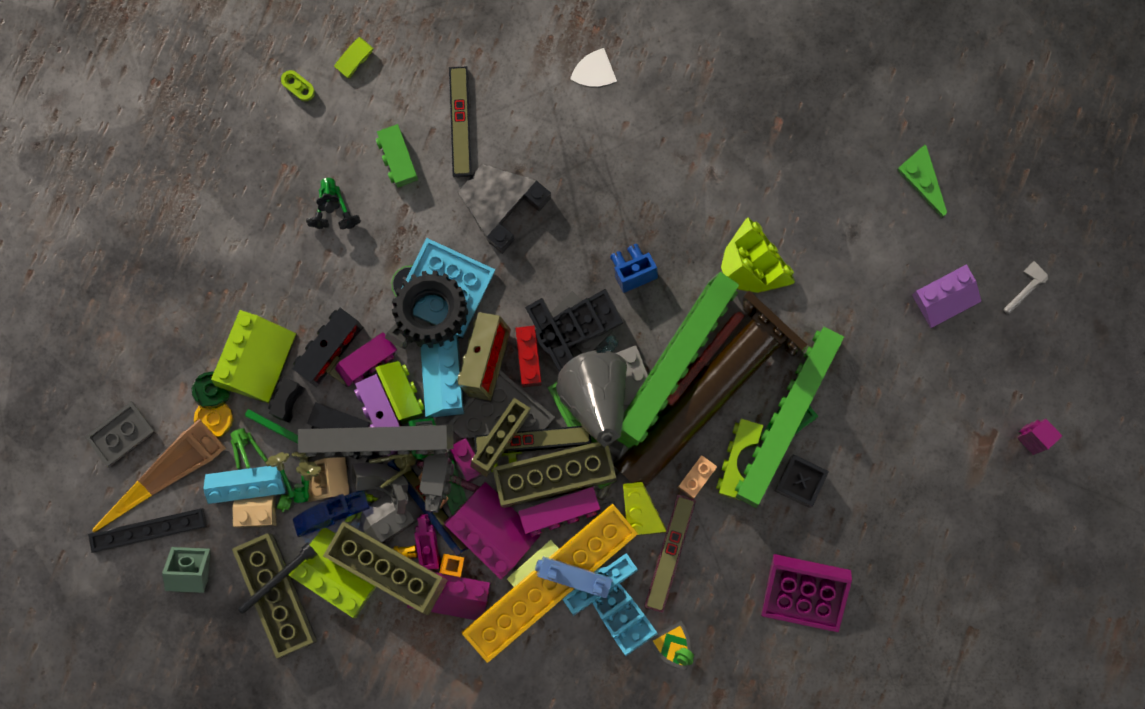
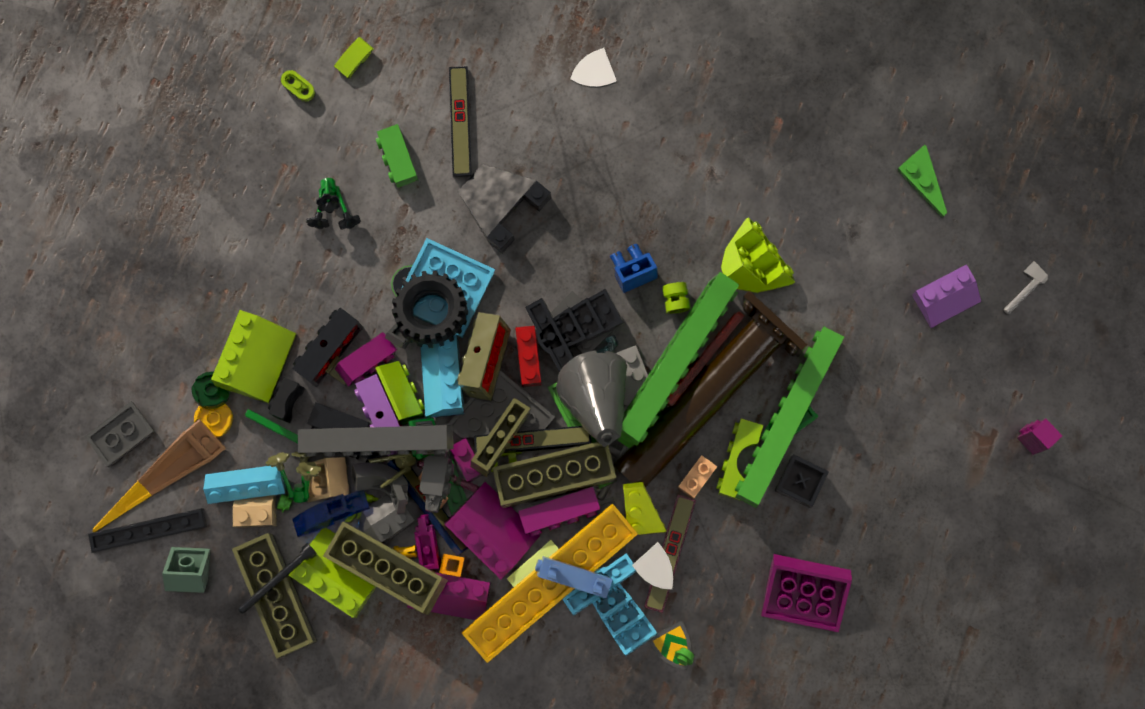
(239, 440): bright green plant -> none
(655, 567): none -> white sticker
(675, 291): none -> lime wheel

